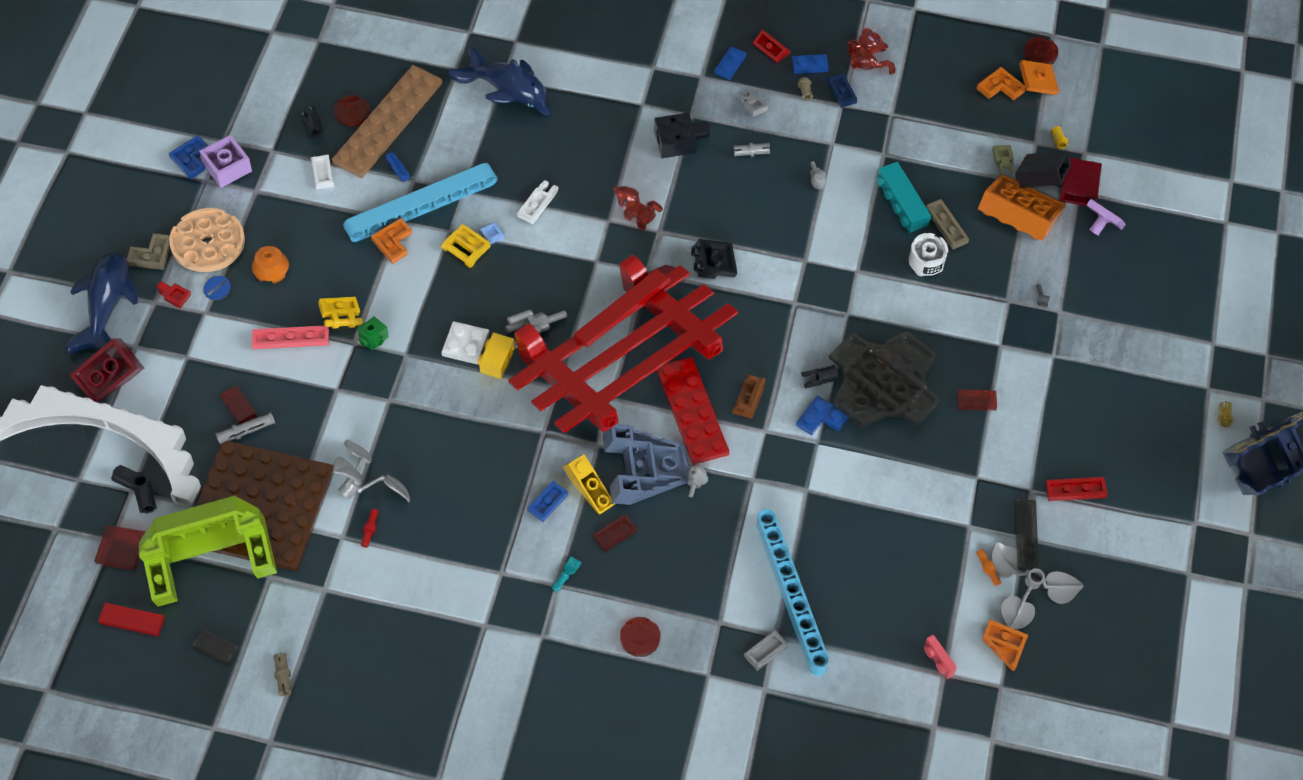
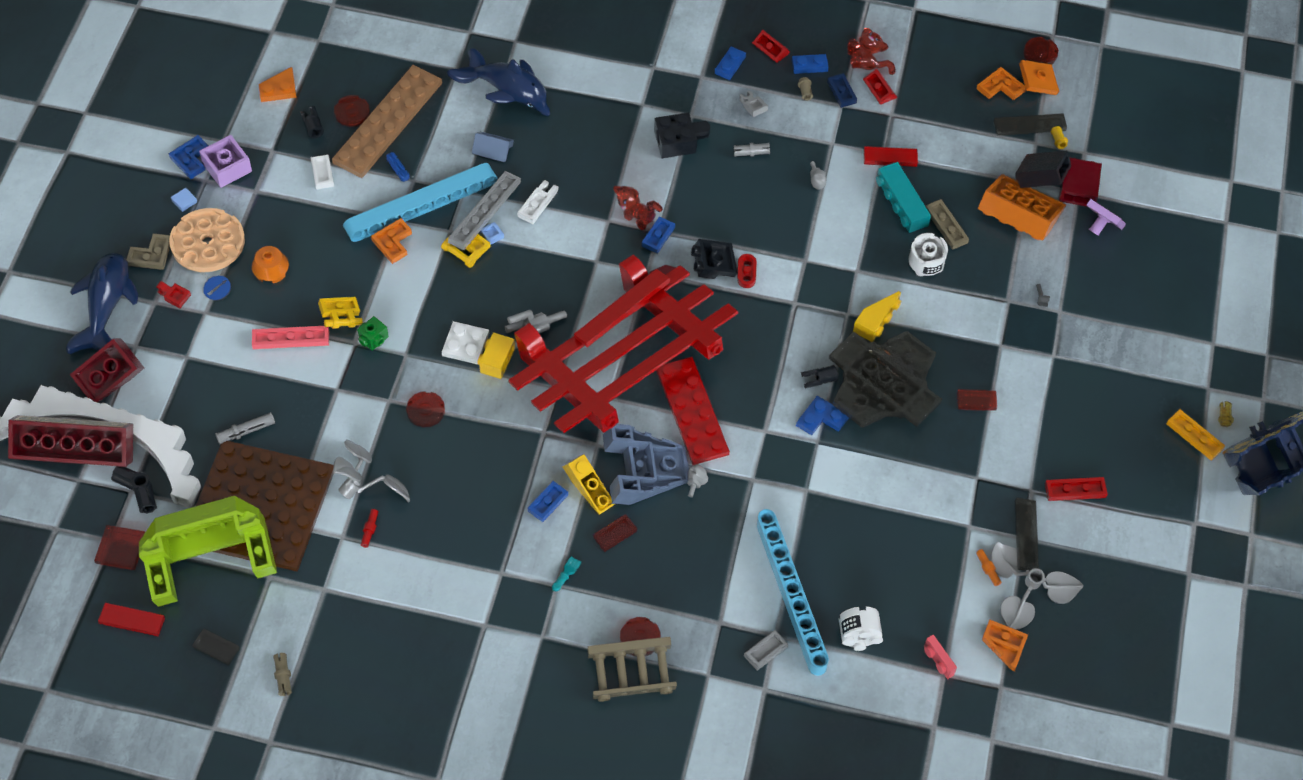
(70, 441): none -> dark red brick
(183, 199): none -> light blue tile
(238, 405): clear red tile -> none
(278, 87): none -> orange wing
(425, 409): none -> clear red tile
(484, 210): none -> light grey plate
(491, 146): none -> sand blue panel
(640, 649): none -> dark tan fence
(658, 235): none -> blue plate
(747, 272): none -> red plate
(749, 396): dark orange hinge -> none
(860, 628): none -> white brick
(872, 318): none -> yellow slope
(879, 87): none -> red slope
(888, 156): none -> red tile
(1003, 156): olive plate -> none
(1029, 124): none -> clear smoke tile
(1195, 434): none -> light orange plate

